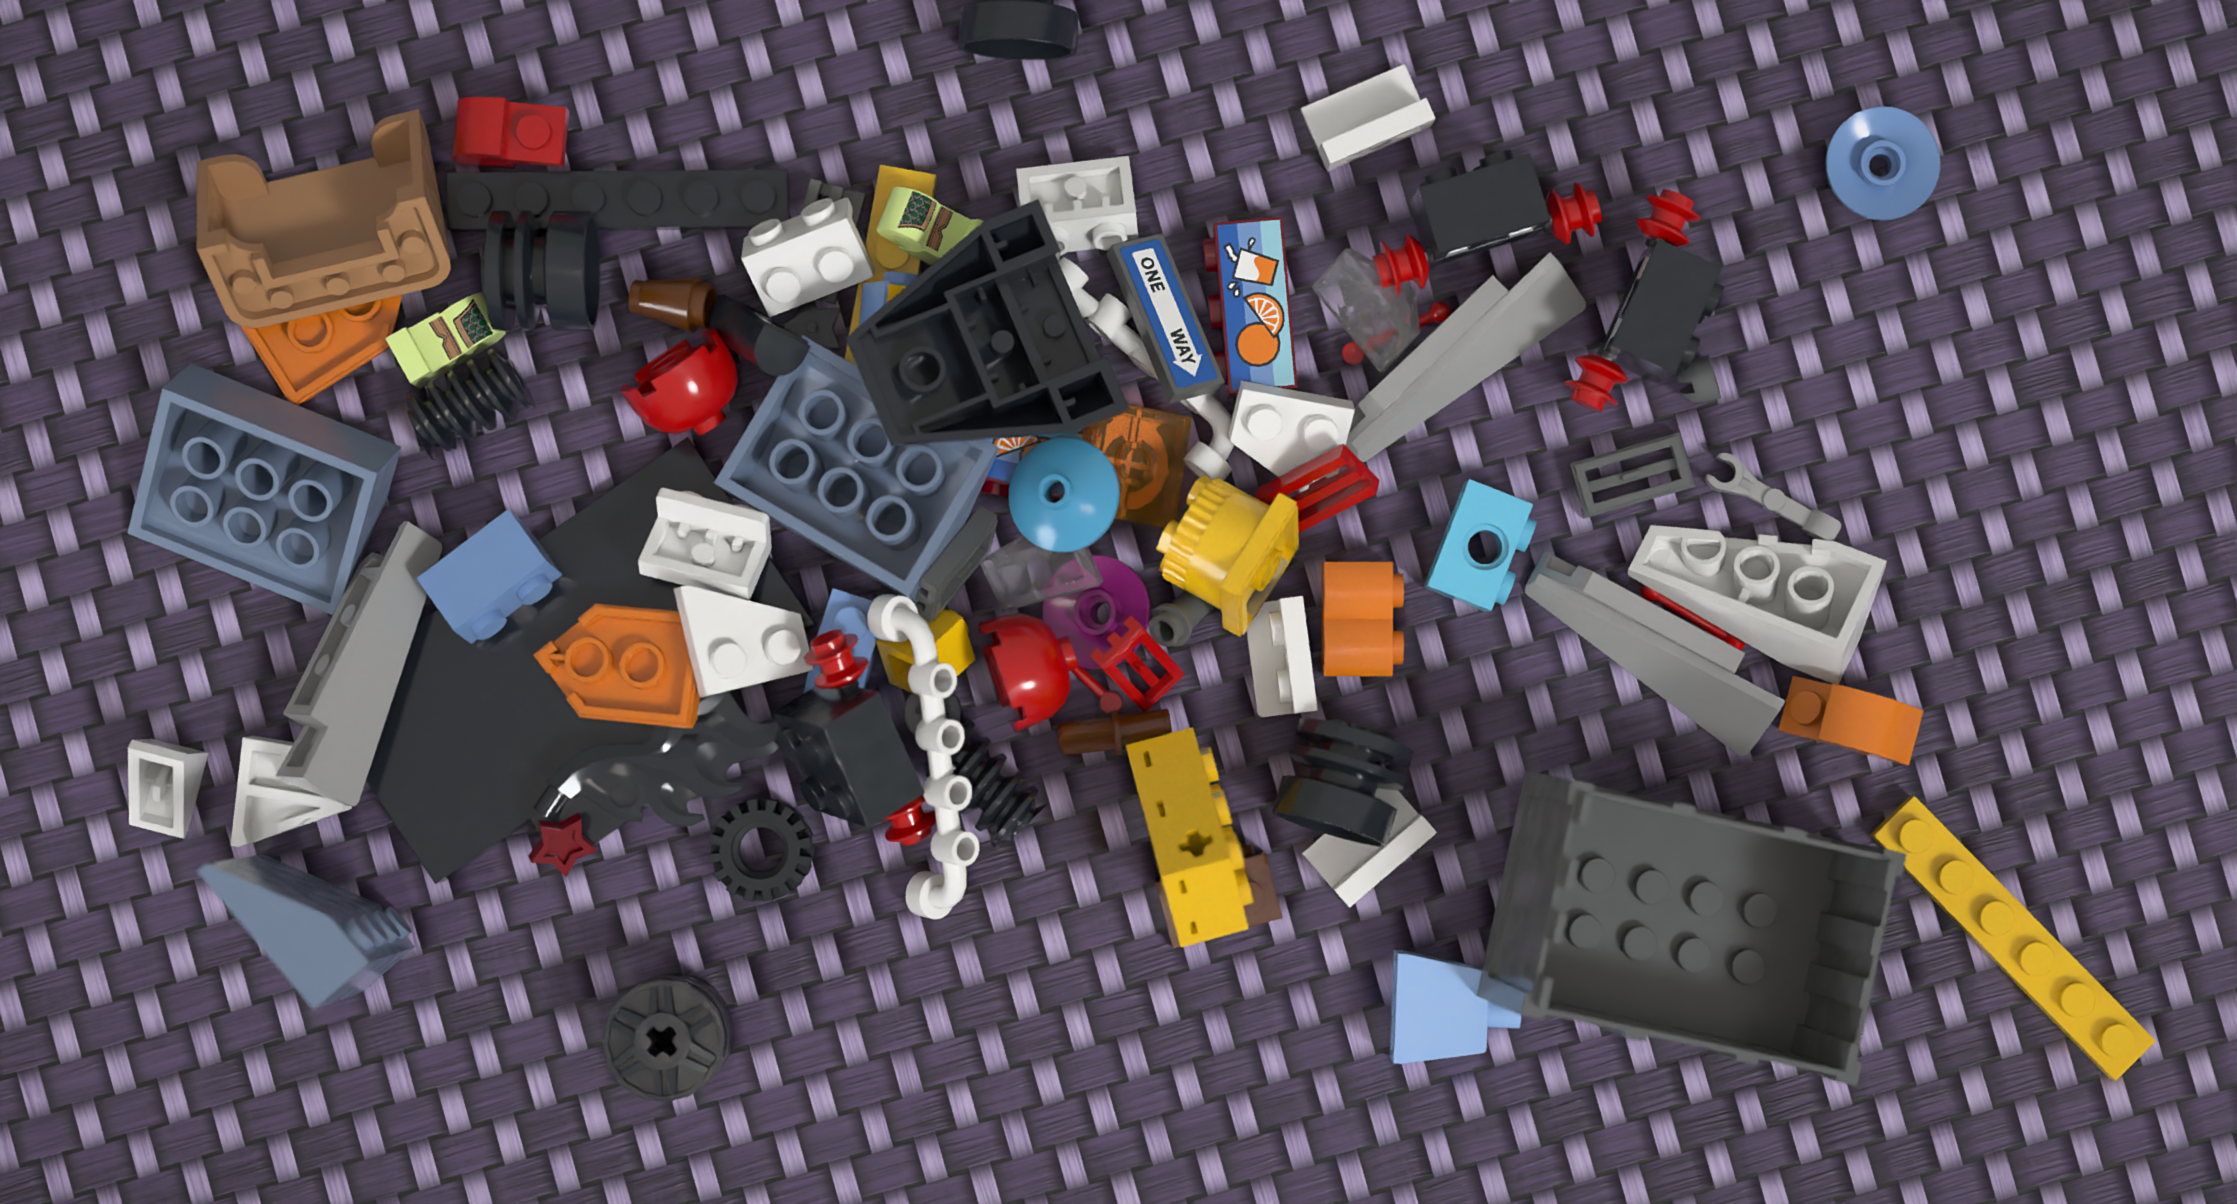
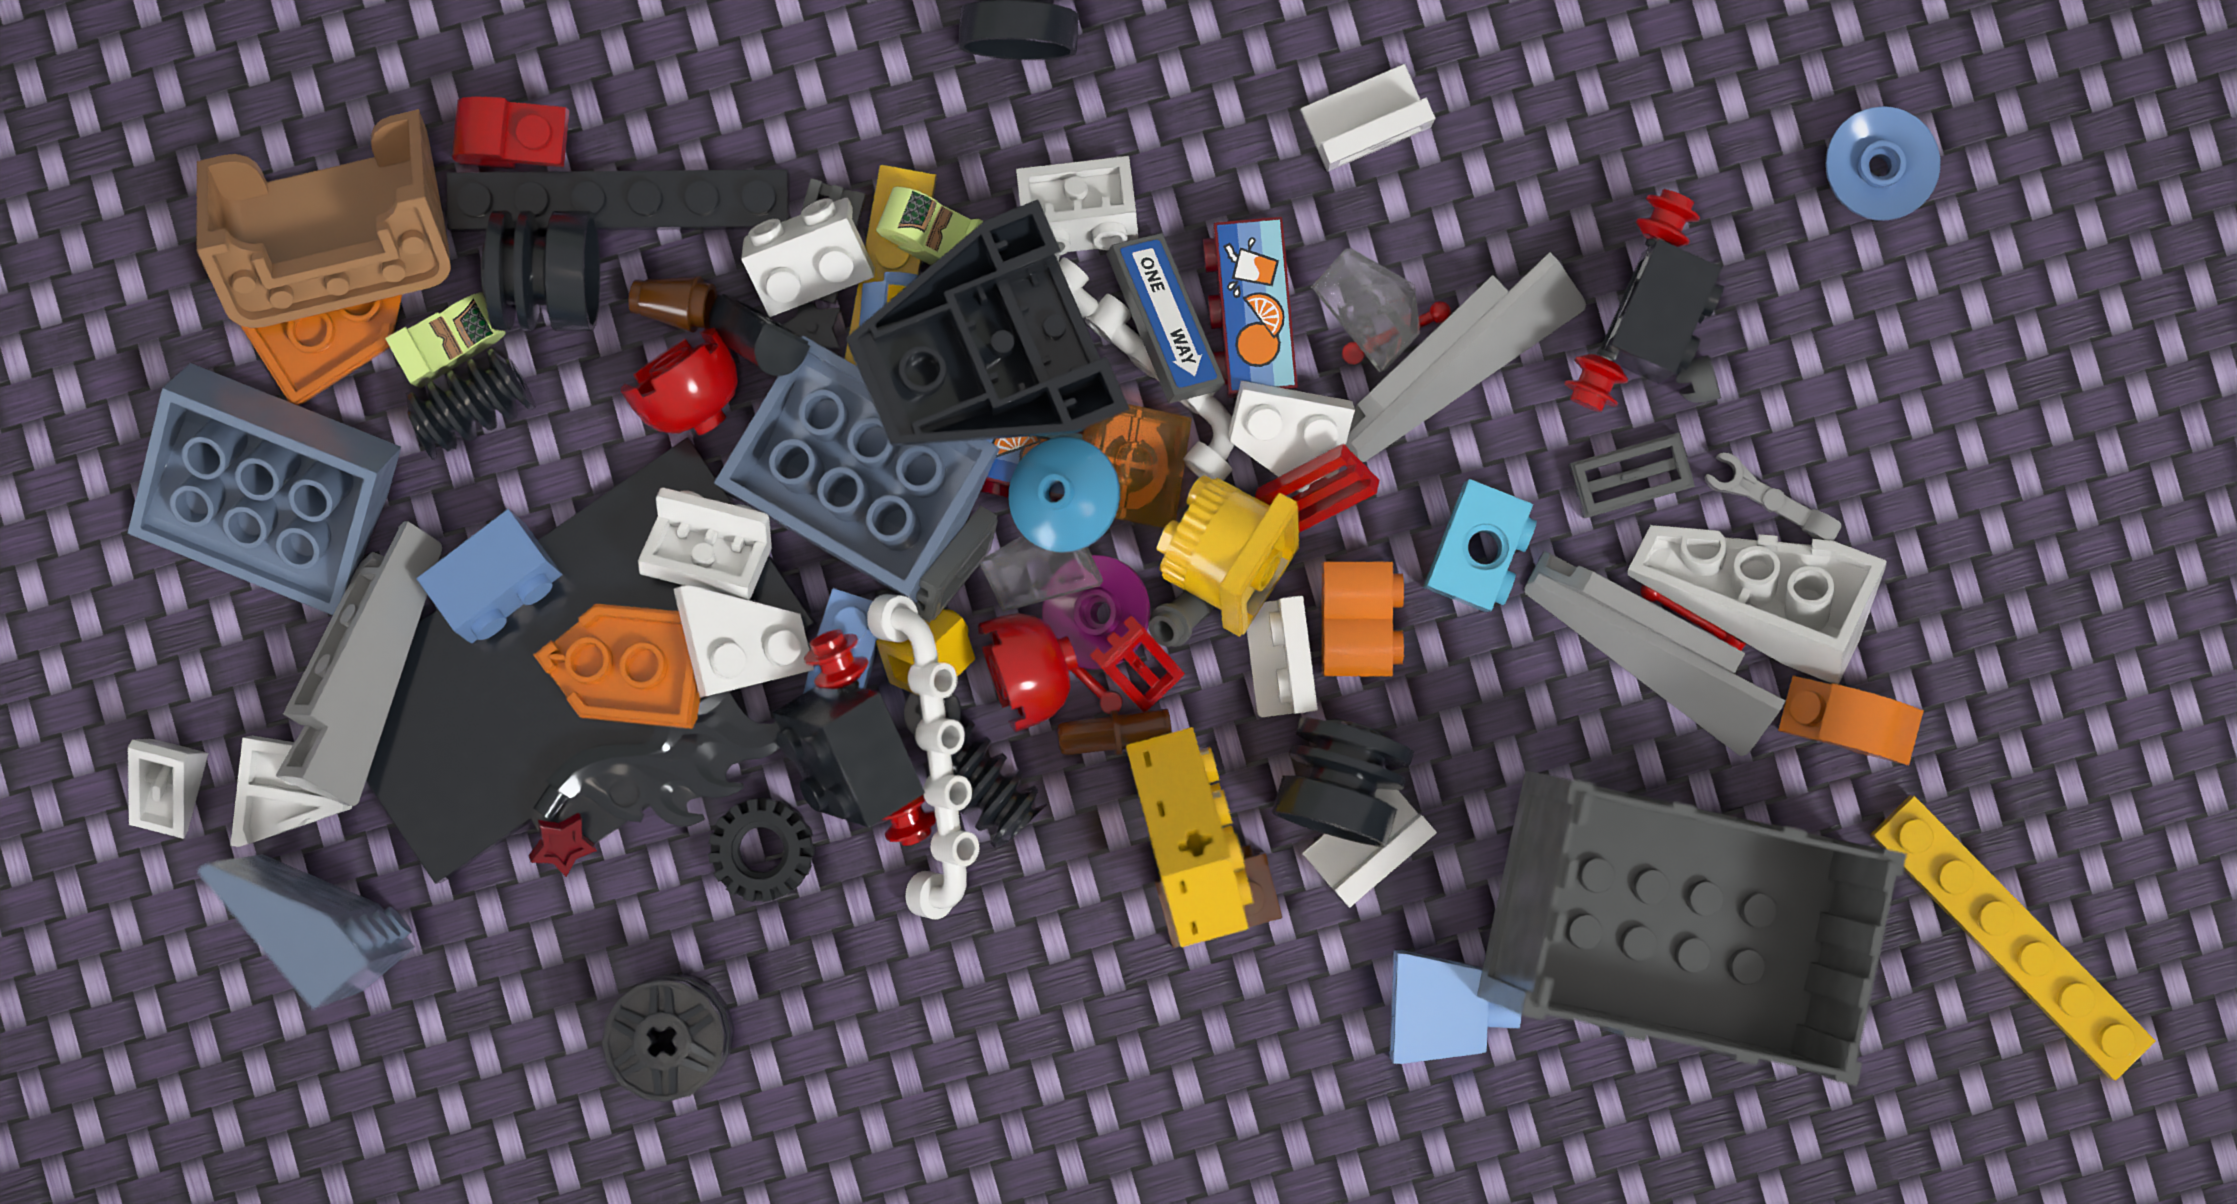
(1479, 213): black brick -> none

